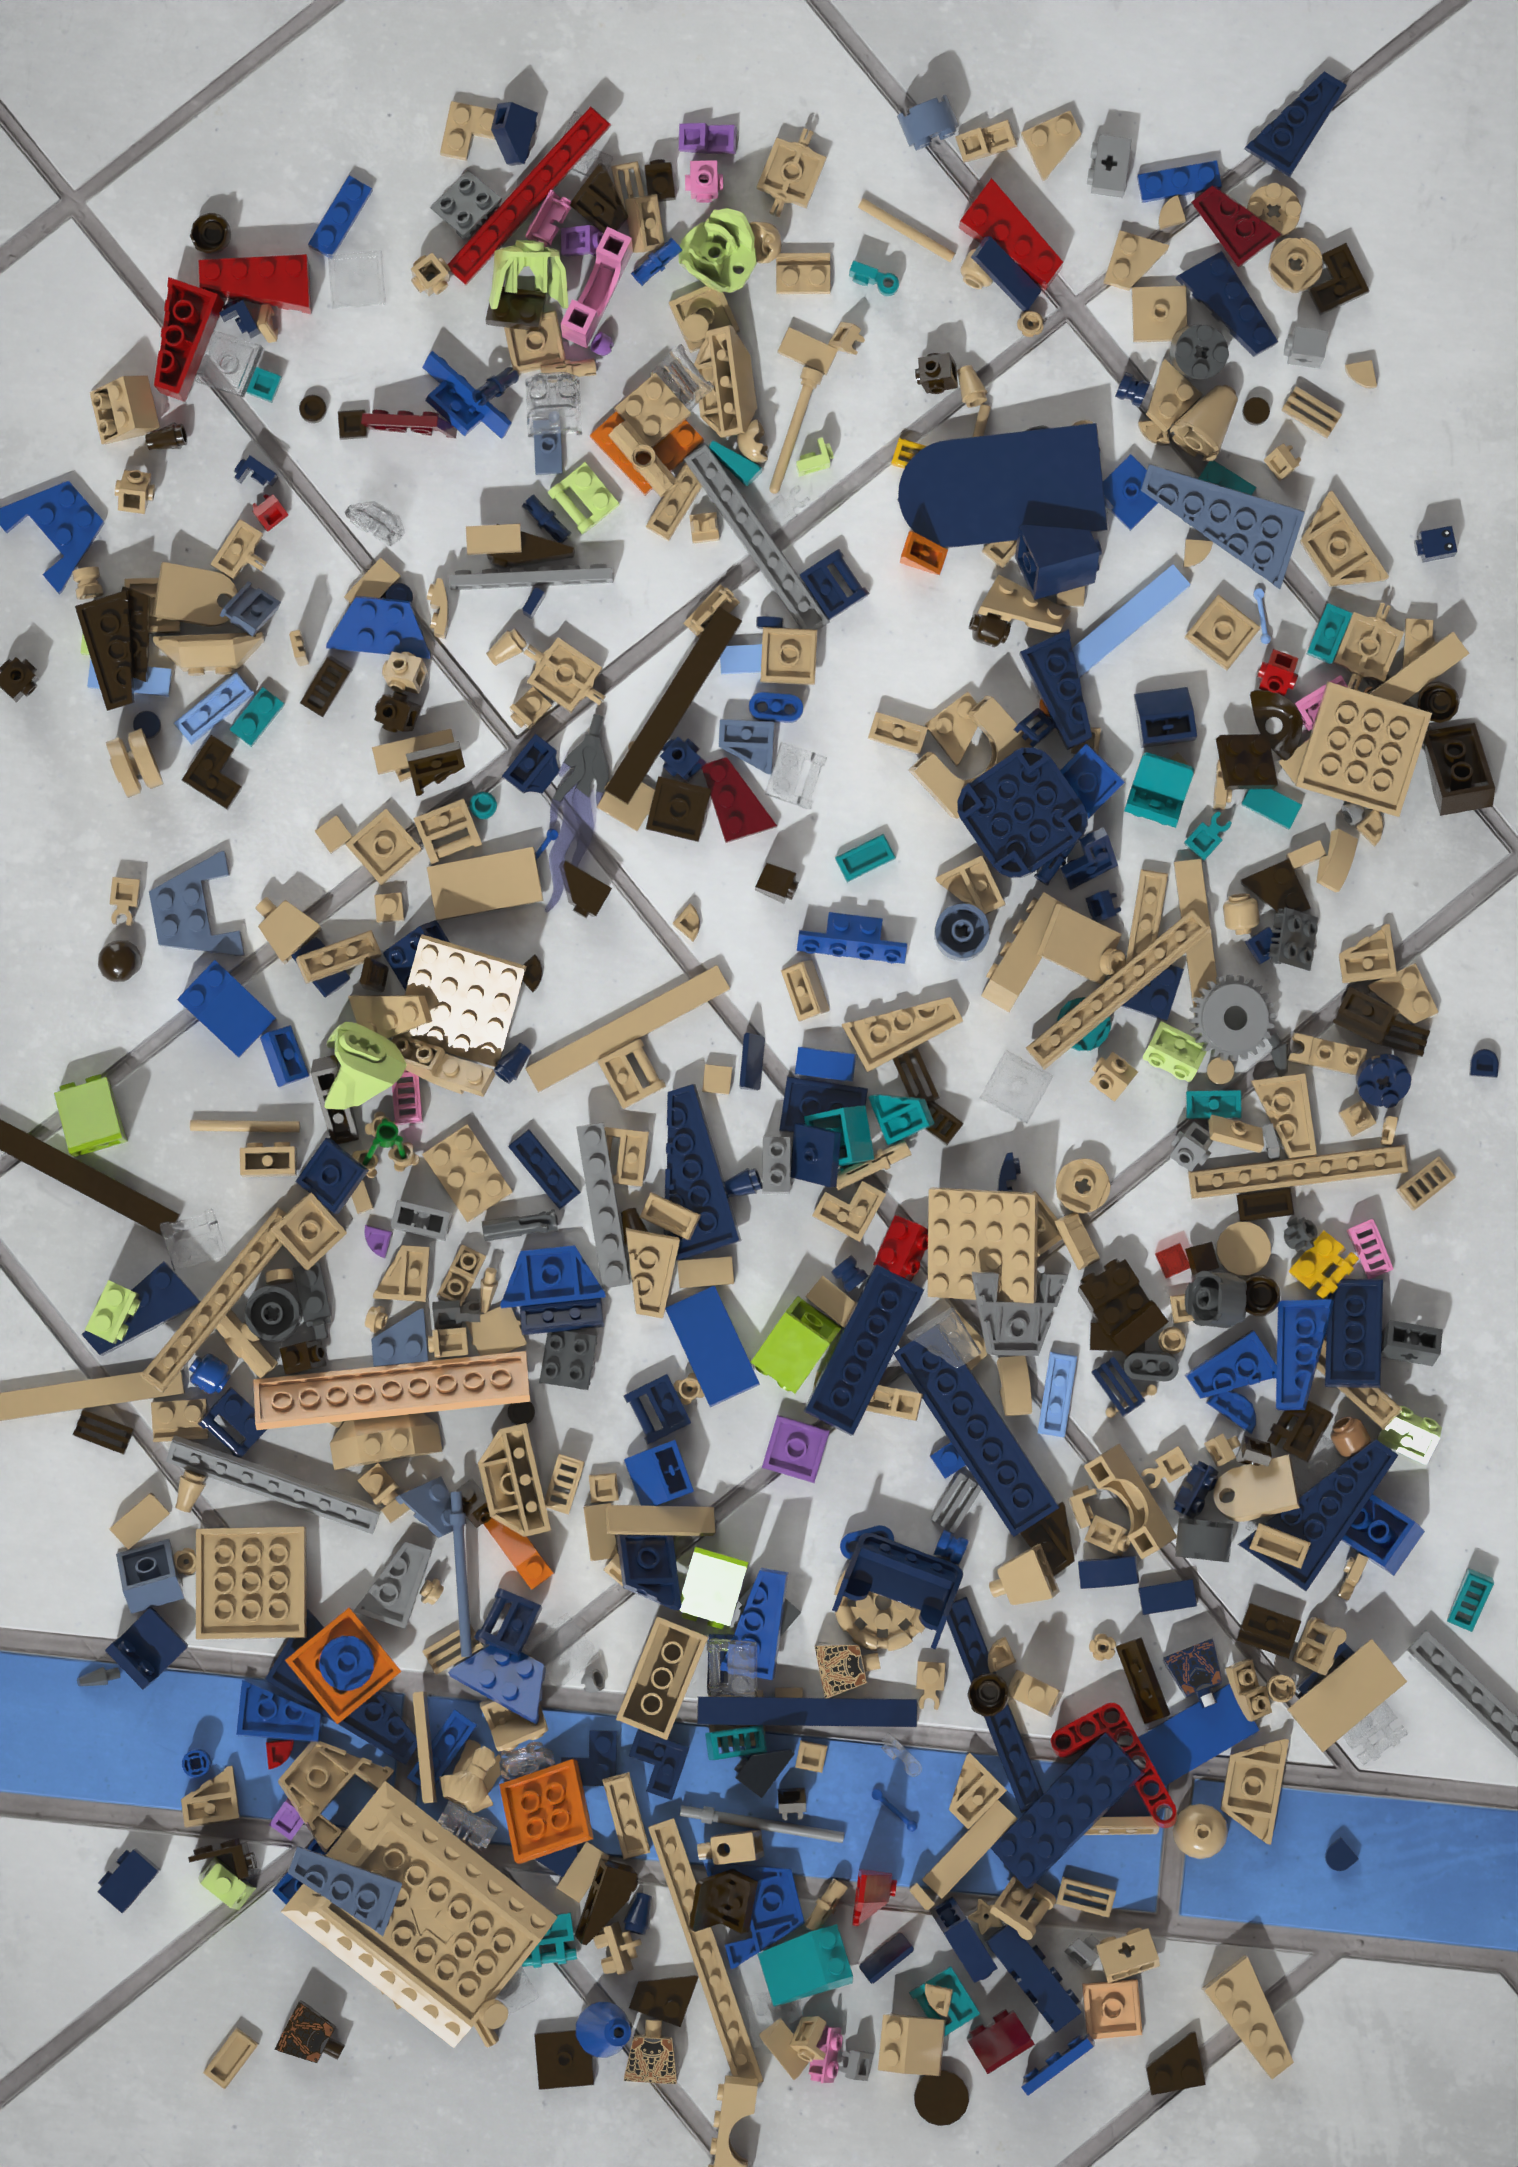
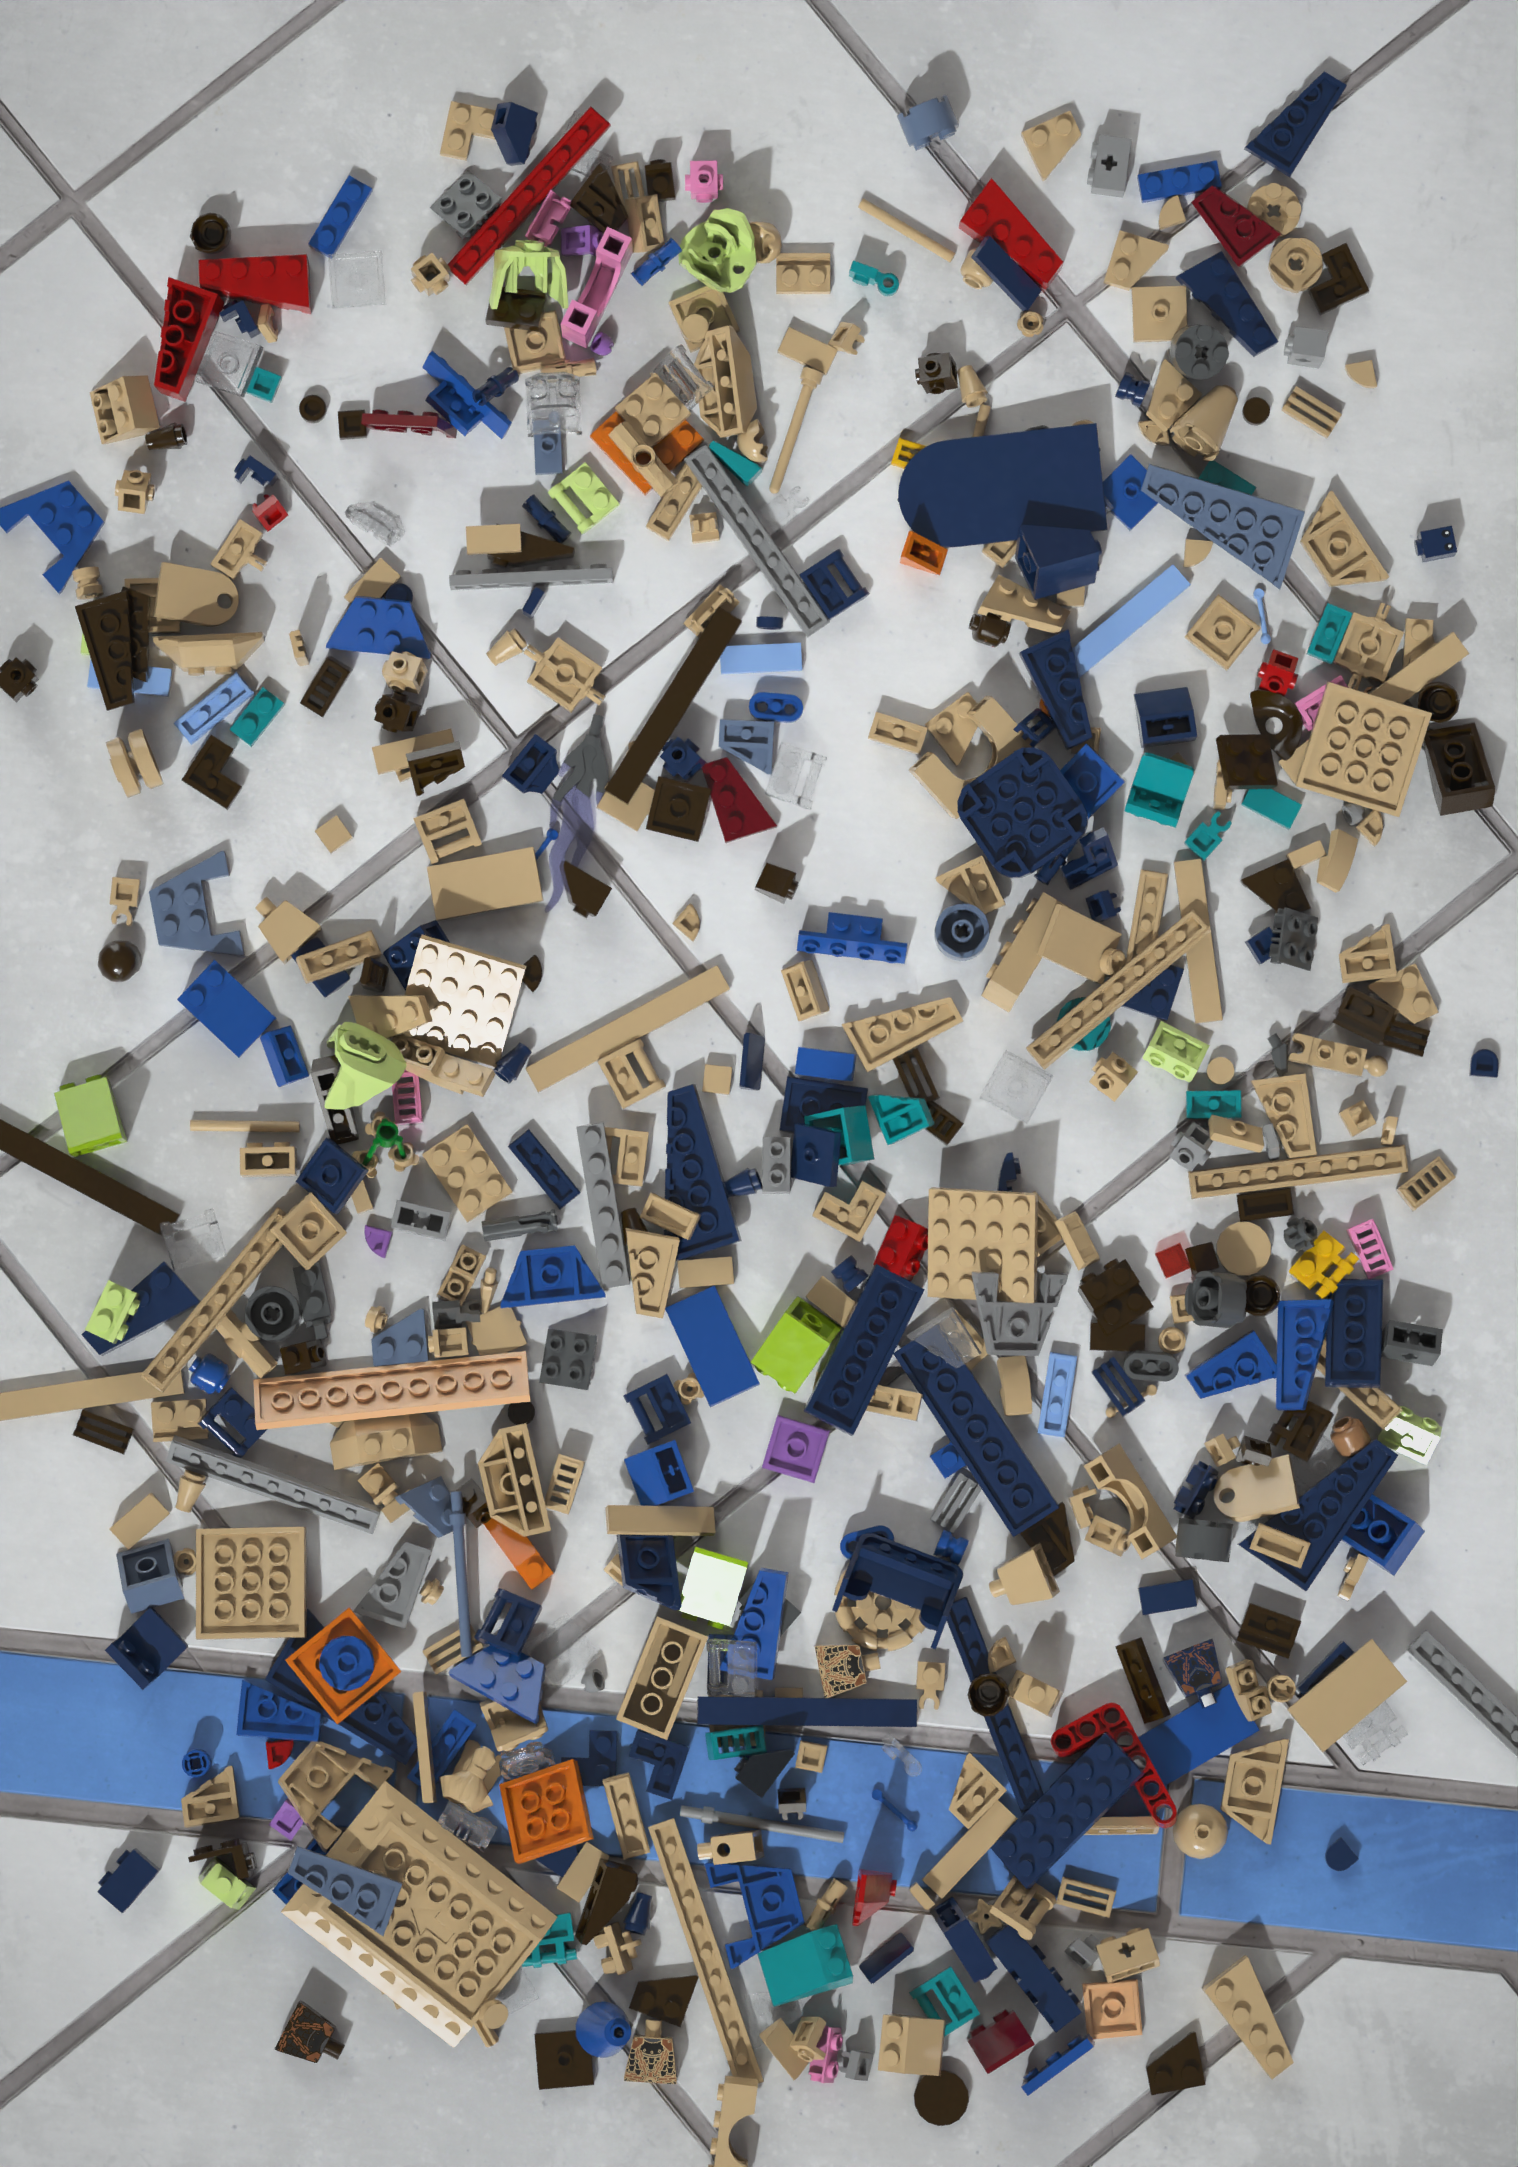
(99, 1677): dark grey bar -> none
(148, 722): dark blue tile -> none
(230, 2058): tan tile -> none
(250, 609): sand blue plate -> none
(279, 1276): tan tile -> none
(383, 847): tan tile -> none
(389, 907): tan plate -> none
(406, 1276): tan wing -> none
(439, 601): tan slope -> none
(483, 805): teal plate -> none
(529, 709): tan bracket -> none
(561, 1316): dark blue tile -> none
(600, 1543): tan slope -> none
(603, 1487): tan tile -> none
(707, 139): medium lavender slope -> none
(724, 1900): dark brown bracket -> none
(788, 656): tan plate -> none
(791, 172): tan plate -> none
(812, 463): yellowish green bracket -> none
(865, 858): teal tile -> none
(882, 1160): tan pin -> none
(938, 1998): tan tile -> none
(986, 141): tan slope -> none
(1097, 1180): tan plate -> none
(1108, 1572): dark blue slope -> none
(1108, 1652): tan plate -> none
(1138, 1328): dark brown tile -> none
(1171, 1466): tan plate -> none
(1211, 1011): light grey gear -> none
(1235, 1408): blue tile -> none
(1241, 913): tan head -> none
(1282, 461): tan tile -> none
(1314, 1654): tan plate -> none
(1385, 1094): dark blue plate -> none
(1488, 1583): teal slope -> none

